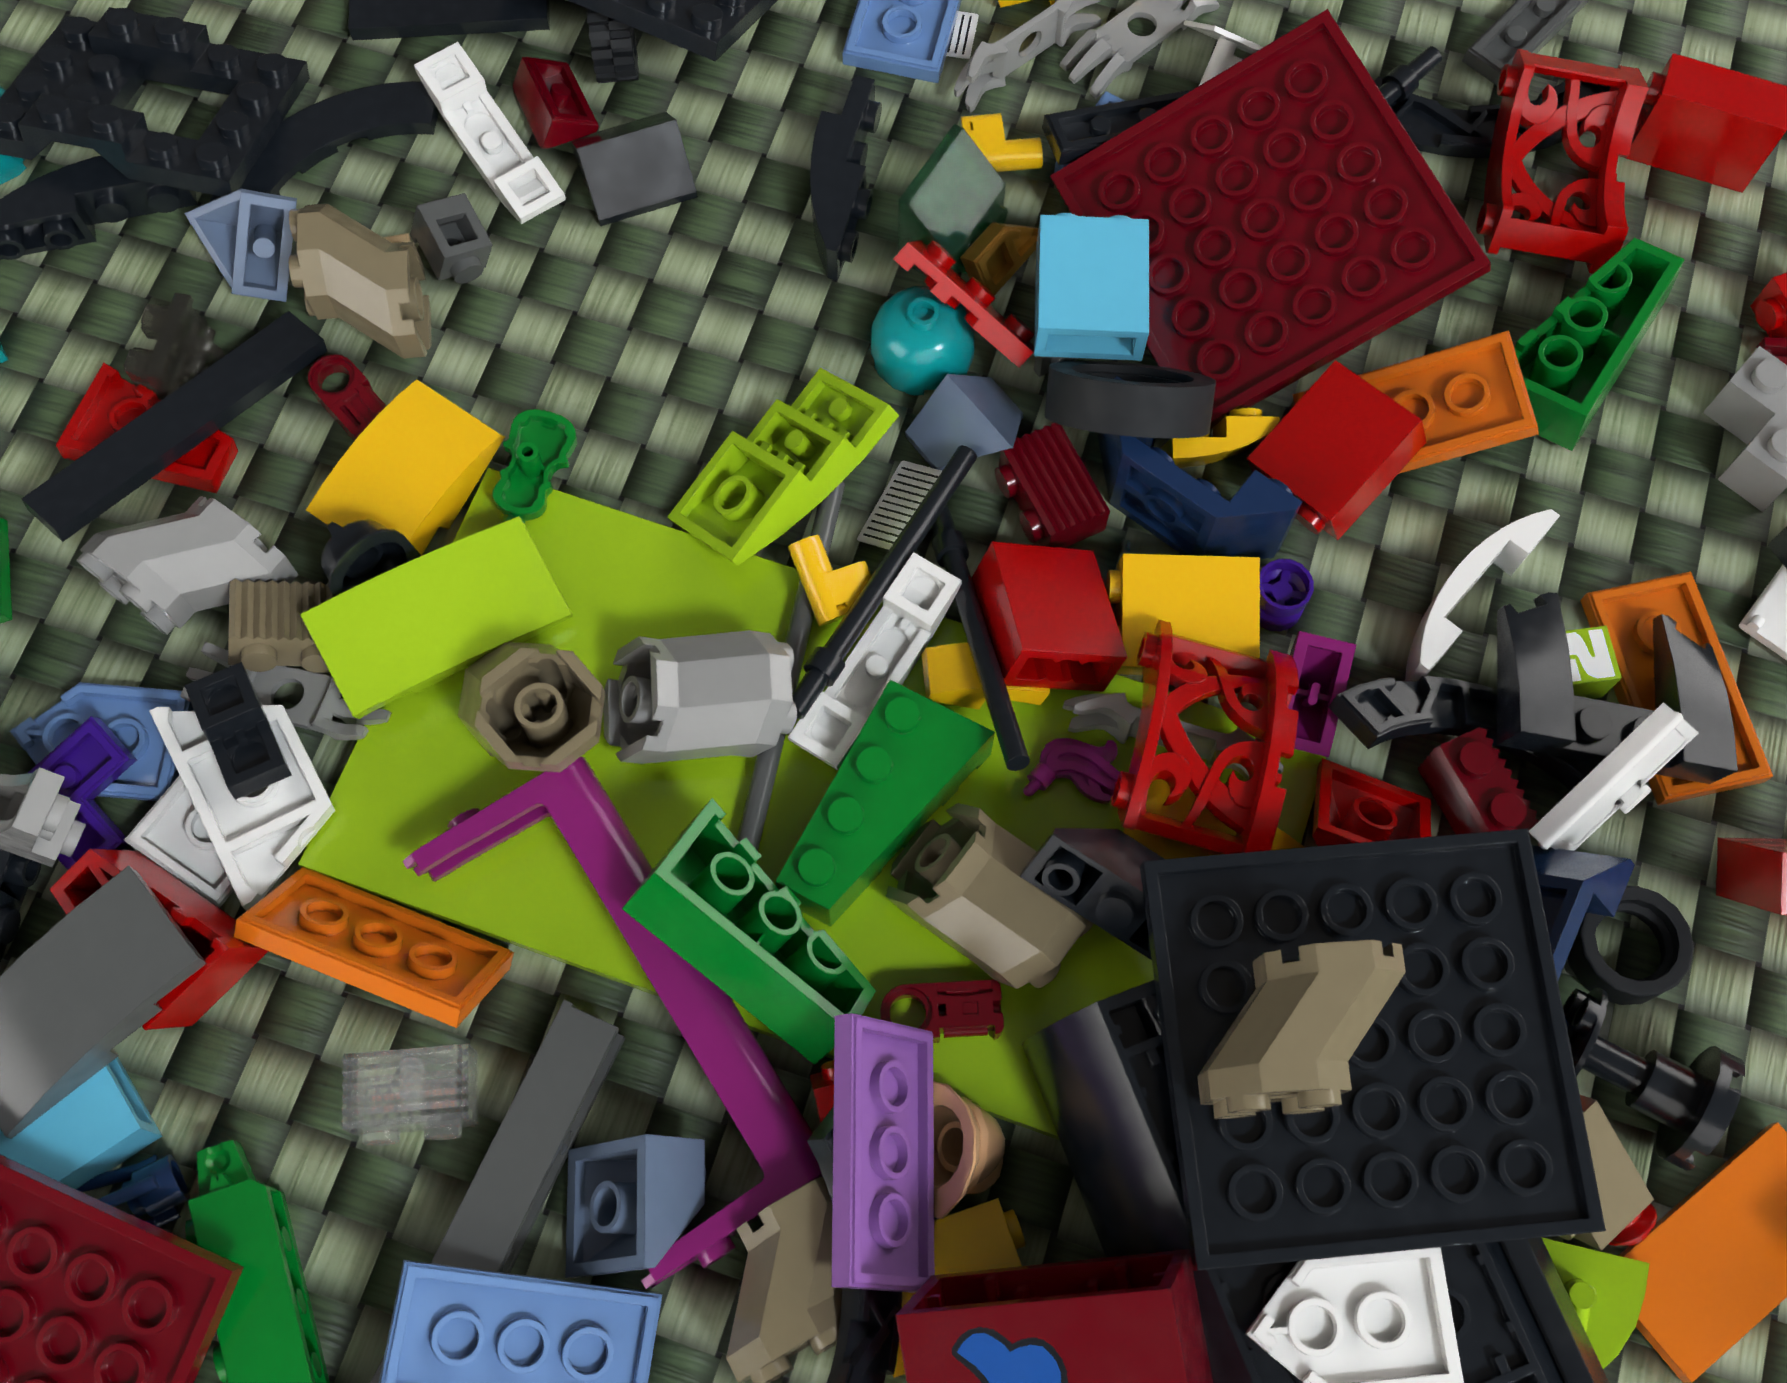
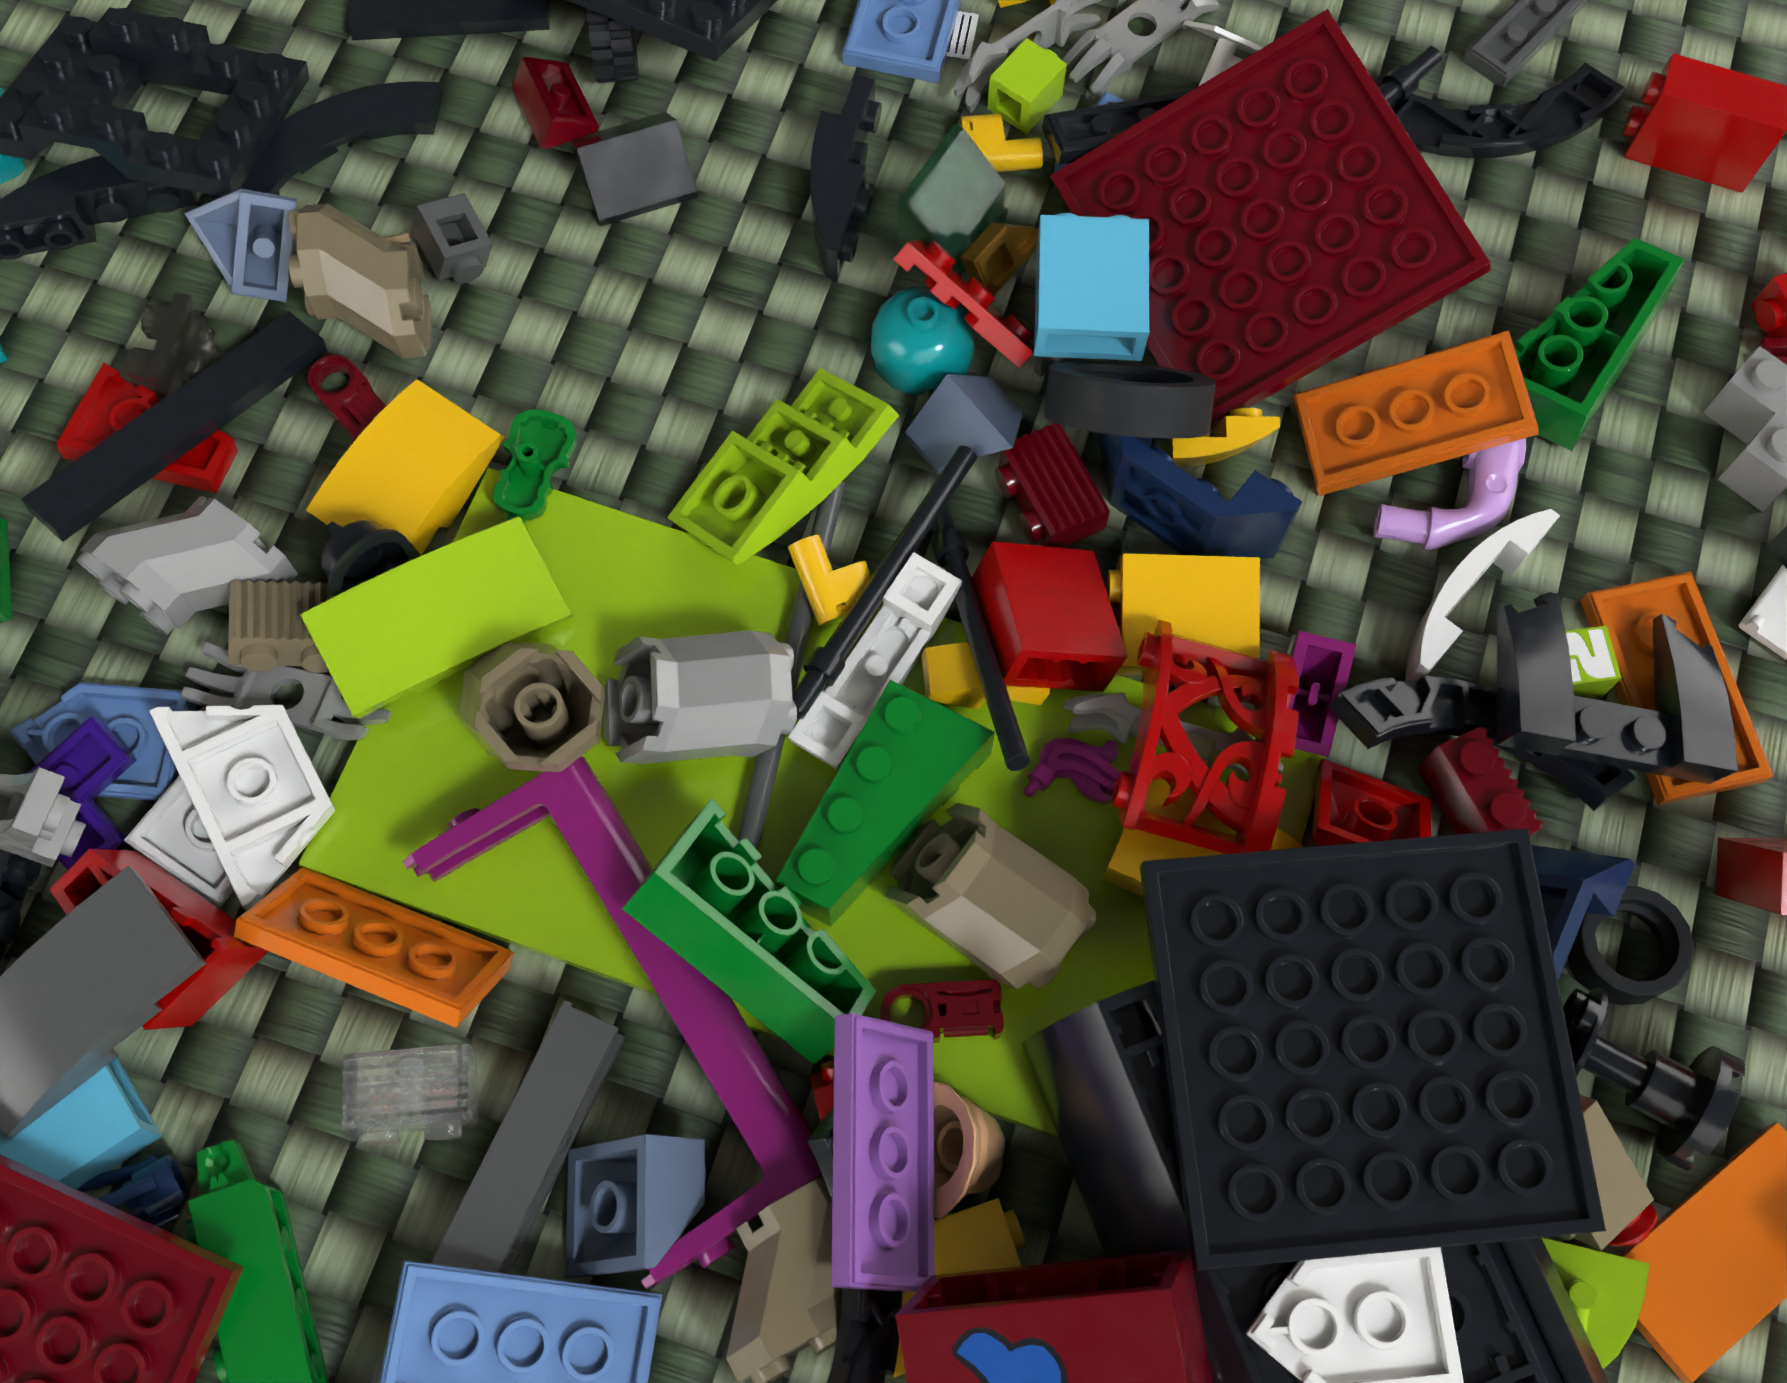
(238, 730): black slope -> none
(486, 134): white slope -> none
(898, 503): white sticker -> none
(1026, 85): none -> lime brick
(1097, 878): black slope -> none
(1288, 584): dark purple wheel -> none
(1300, 1029): dark tan brick -> none
(1339, 449): red brick -> none
(1490, 493): none -> lavender piece
(1612, 116): red fence -> none
(1615, 781): white door -> none

